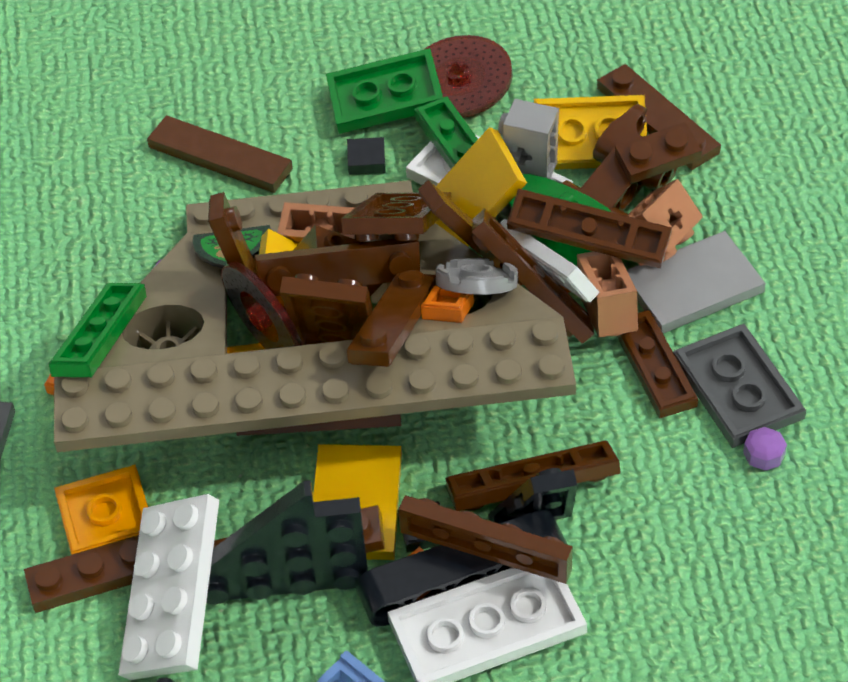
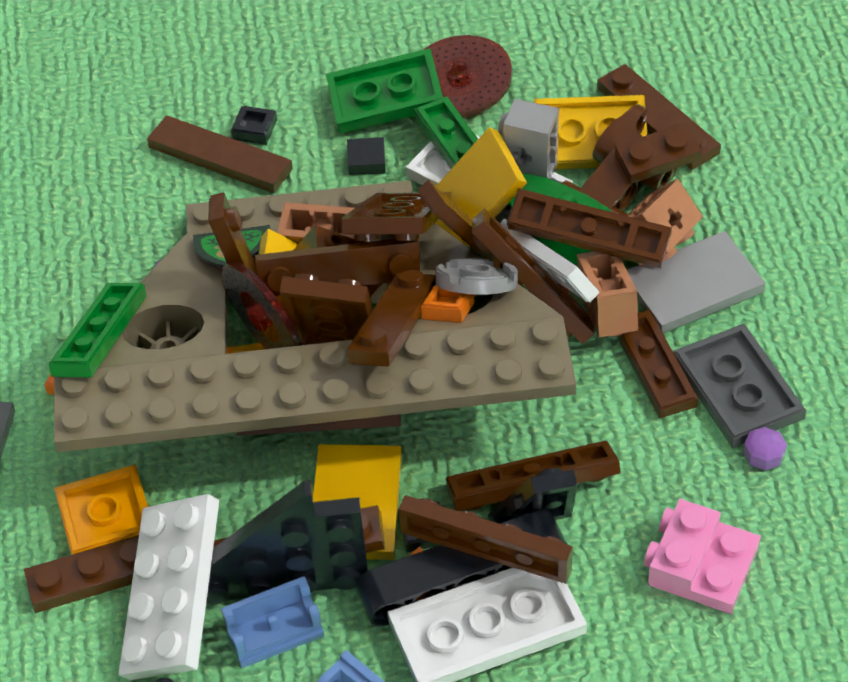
(254, 125): none -> black tile
(272, 622): none -> medium blue hinge
(701, 556): none -> bright pink plate

